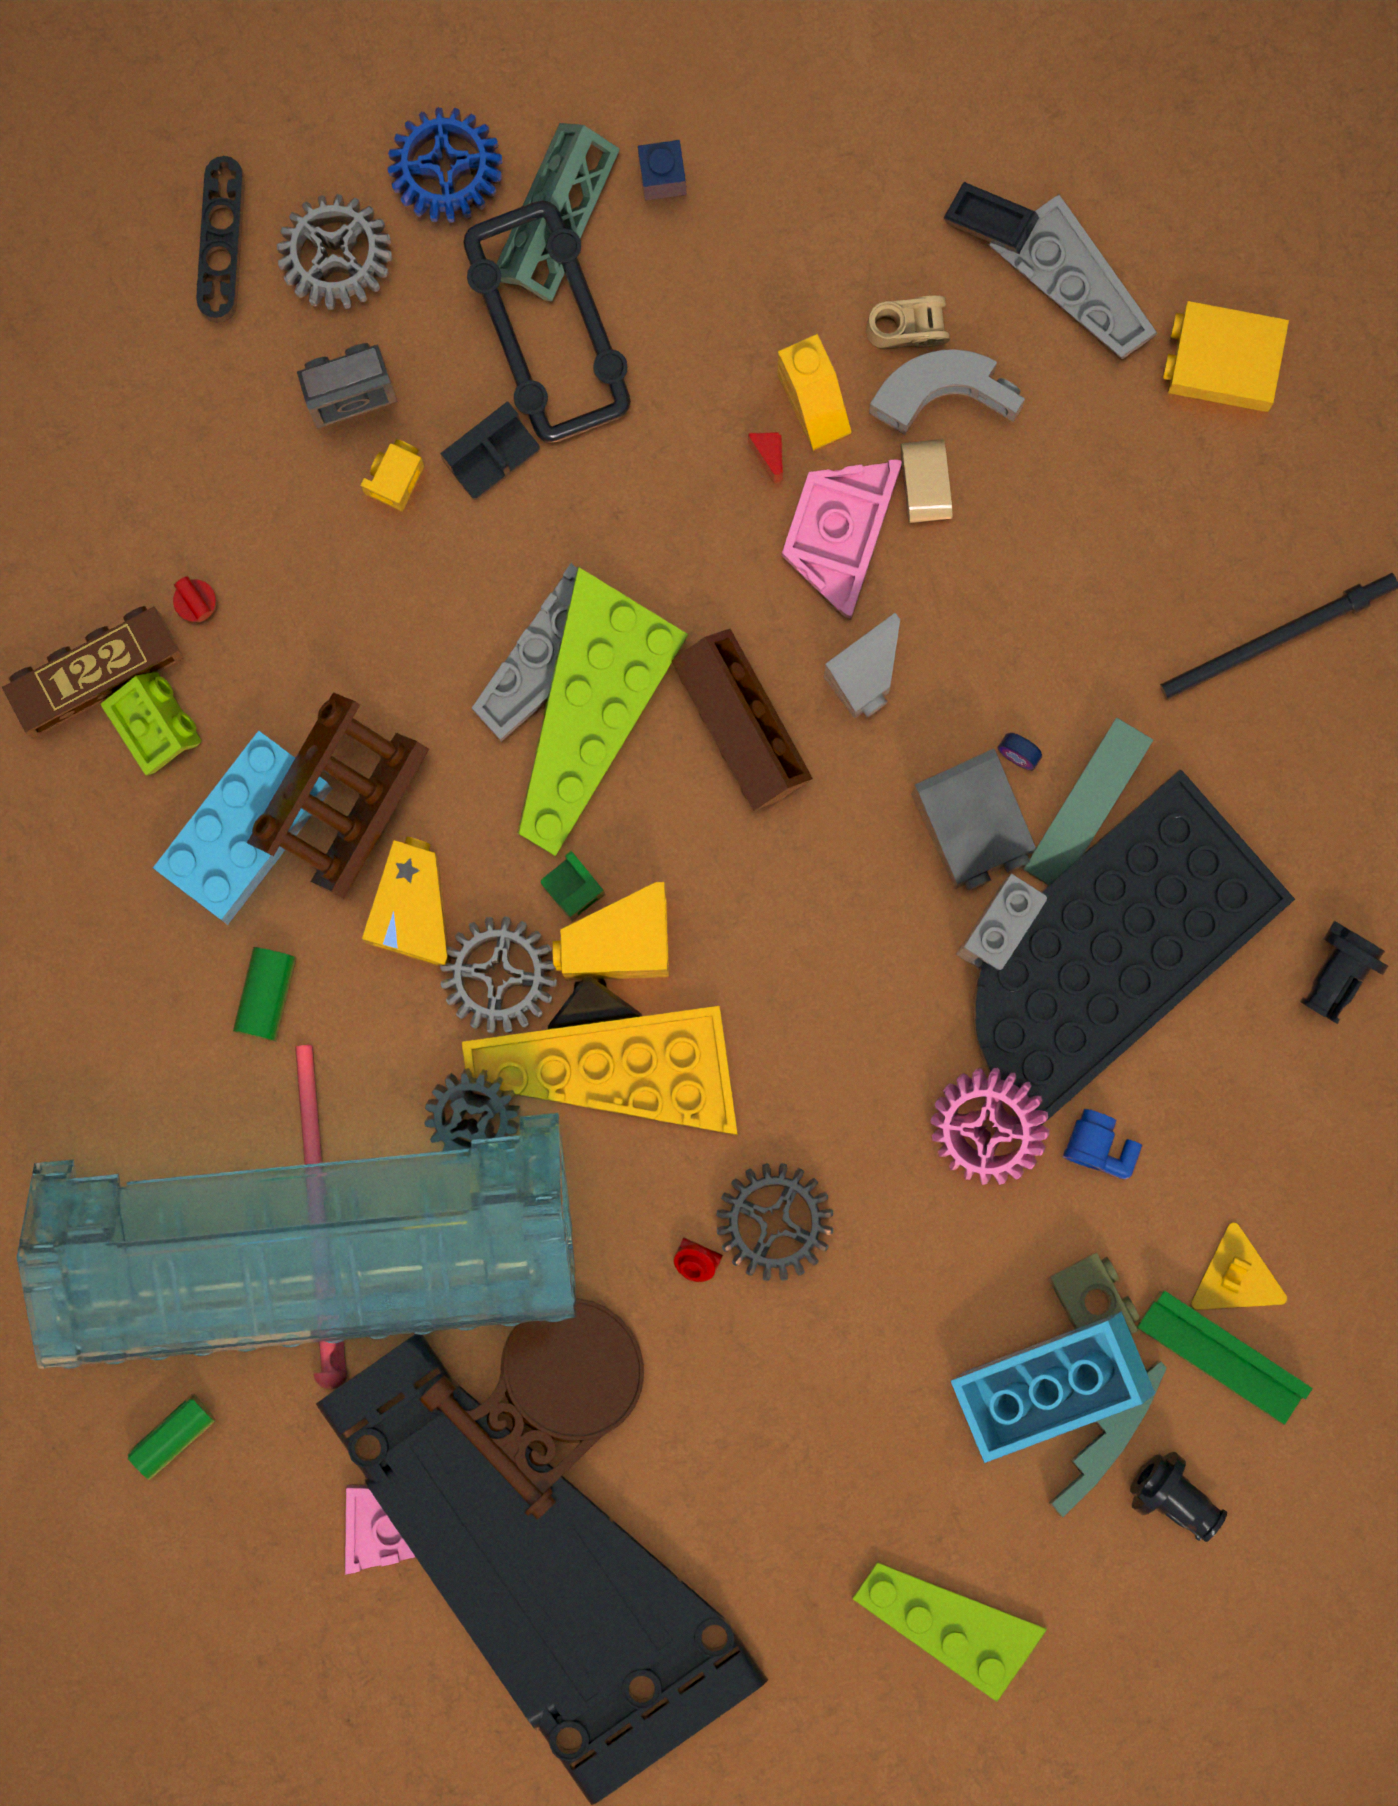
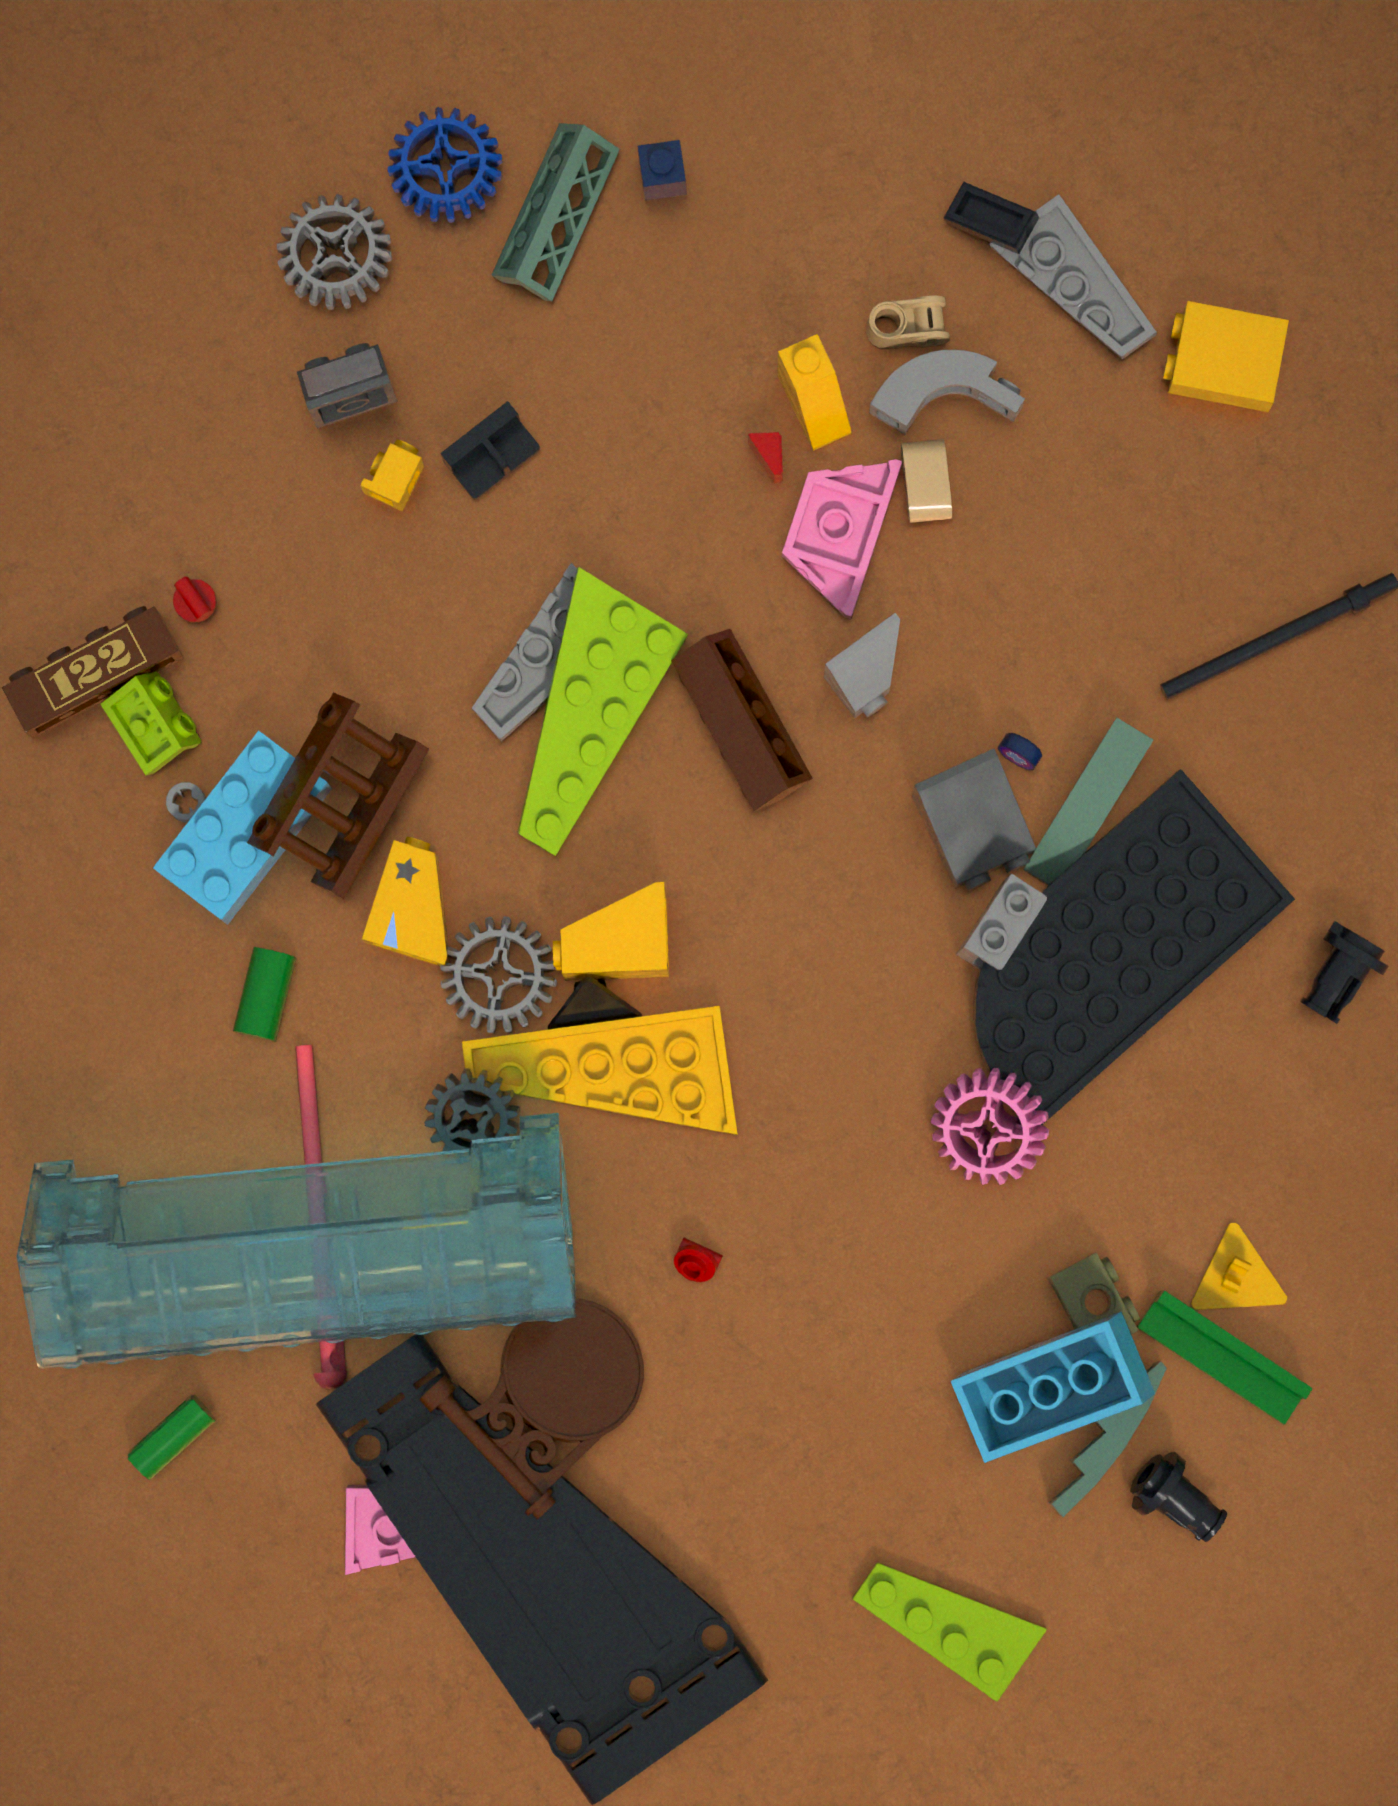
(177, 790): none -> light grey bush
(225, 239): black beam -> none
(485, 277): black bar -> none
(572, 887): green panel -> none
(791, 1188): dark grey gear -> none
(1092, 1142): blue piece -> none

